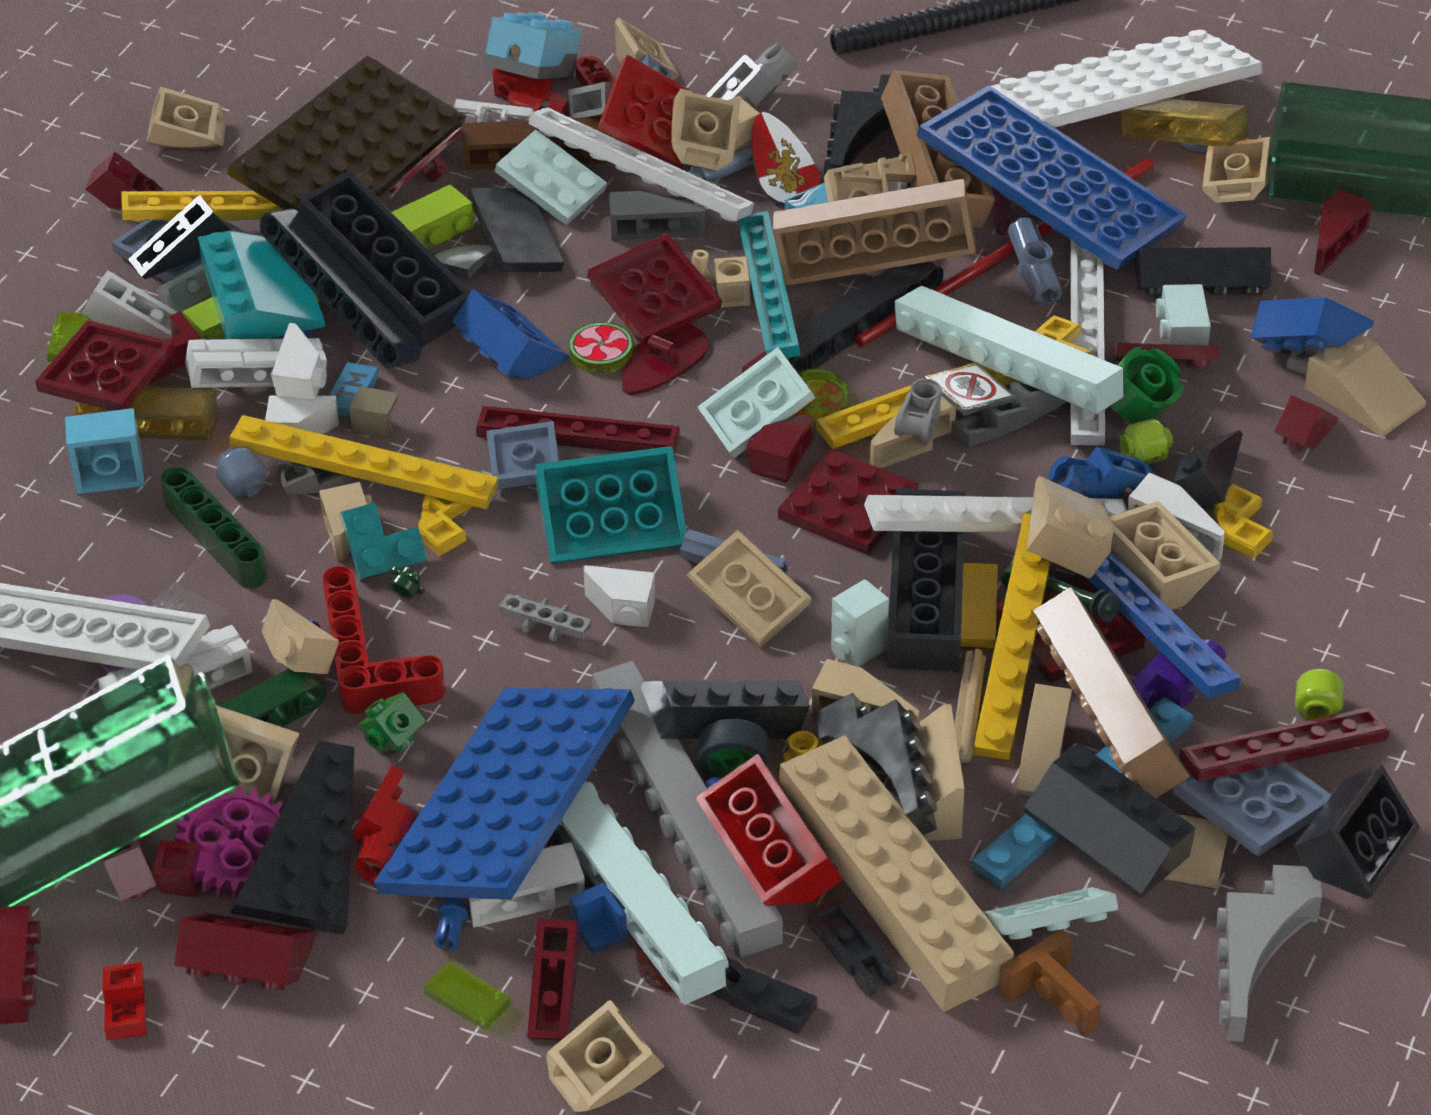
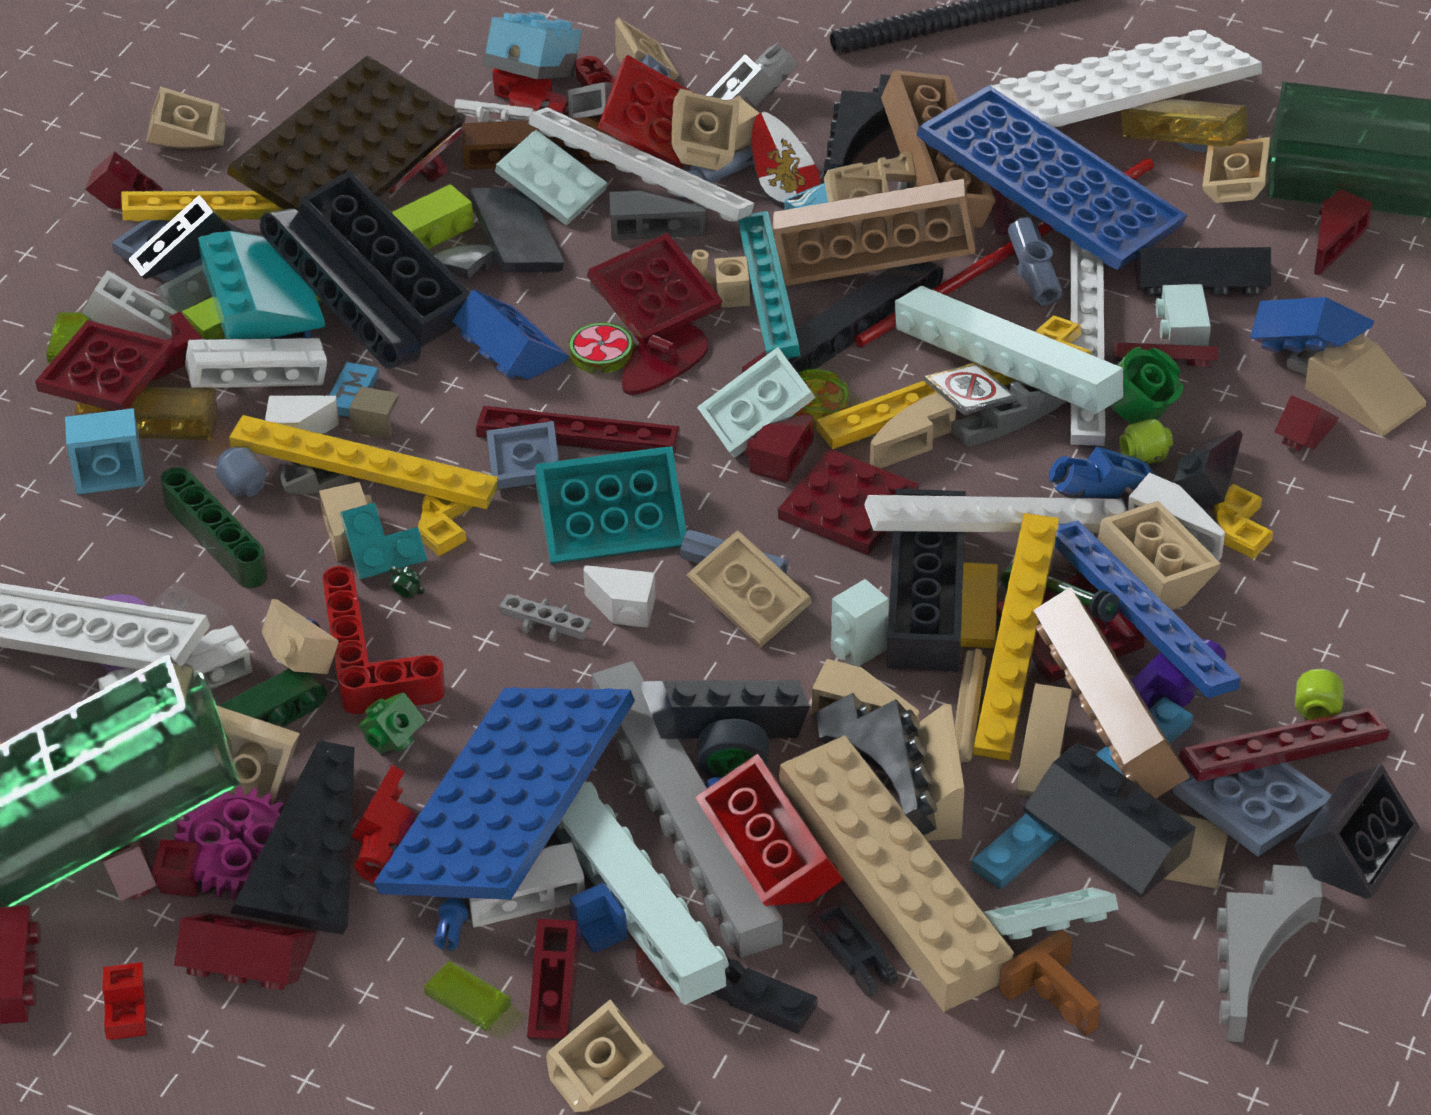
(298, 367): white slope -> none
(800, 743): yellow plate -> none
(920, 410): light grey piece -> none
(1068, 528): tan slope -> none

